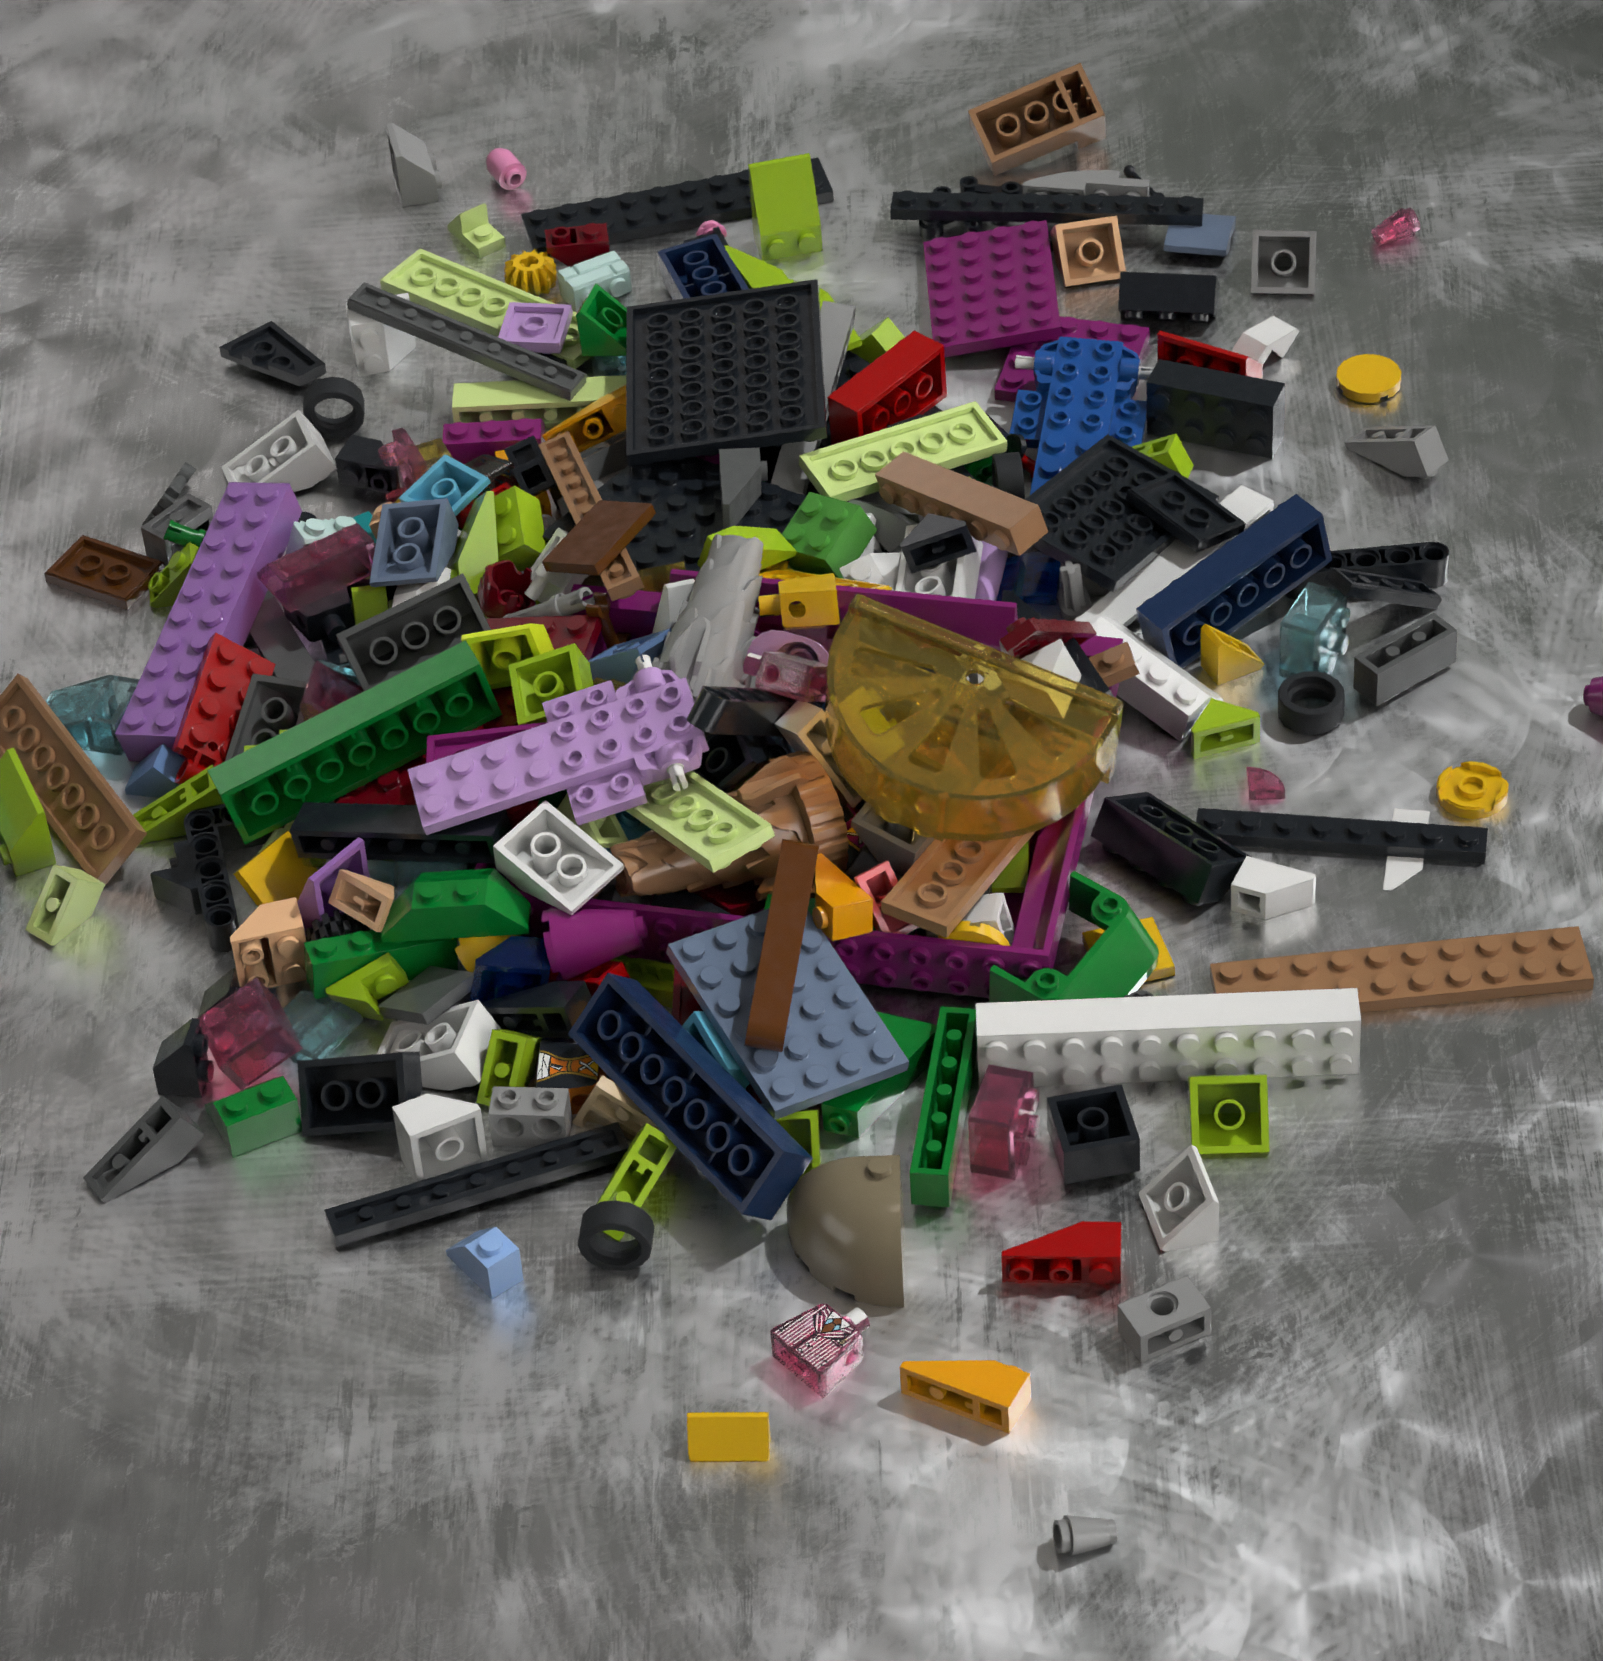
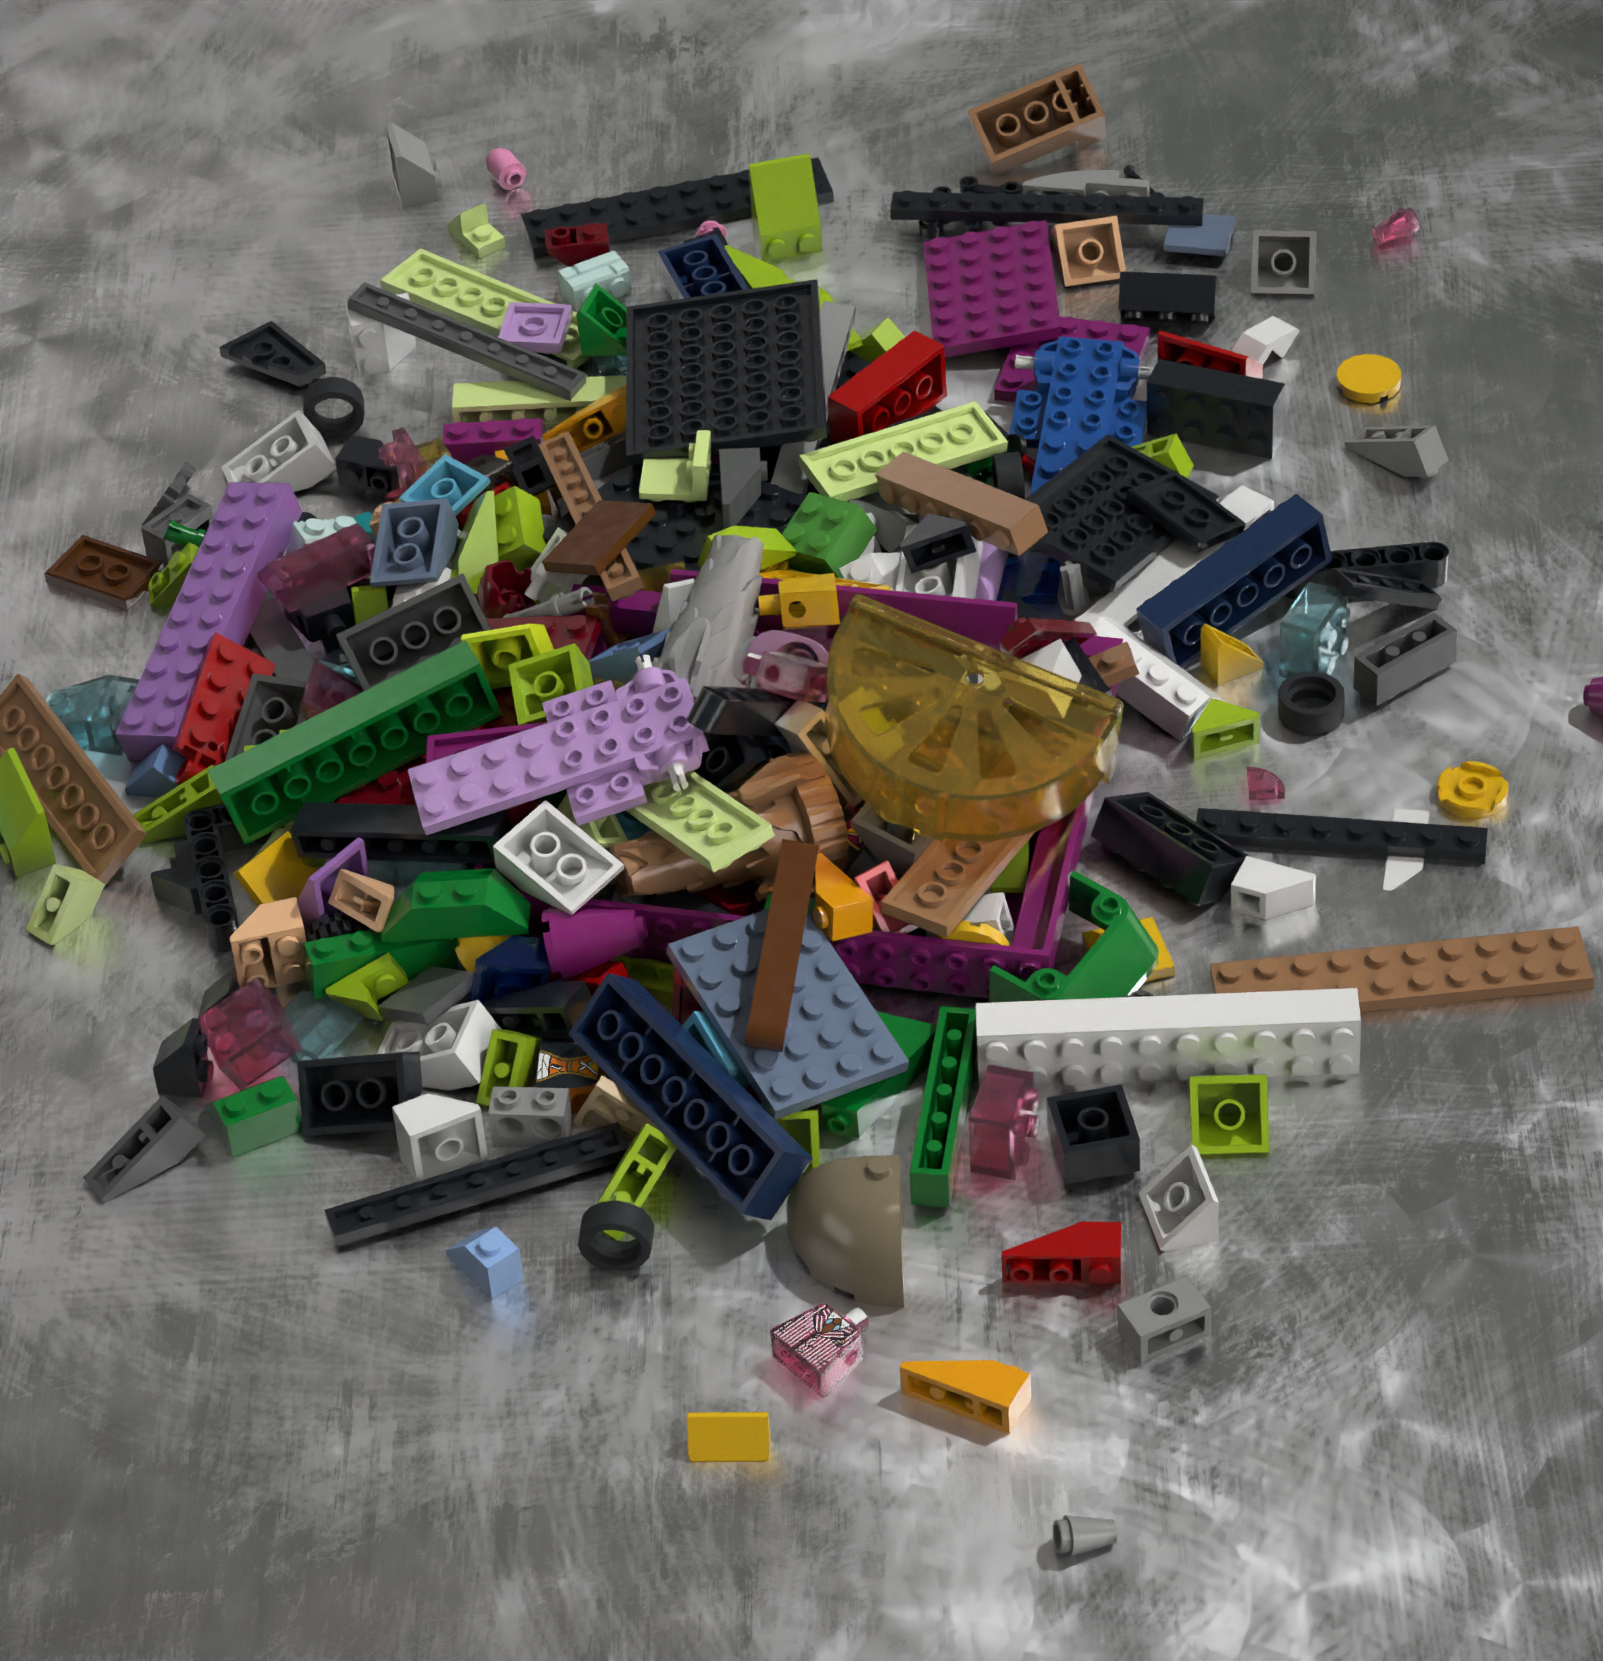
(531, 272): yellow gear -> none
(679, 477): none -> yellowish green bracket

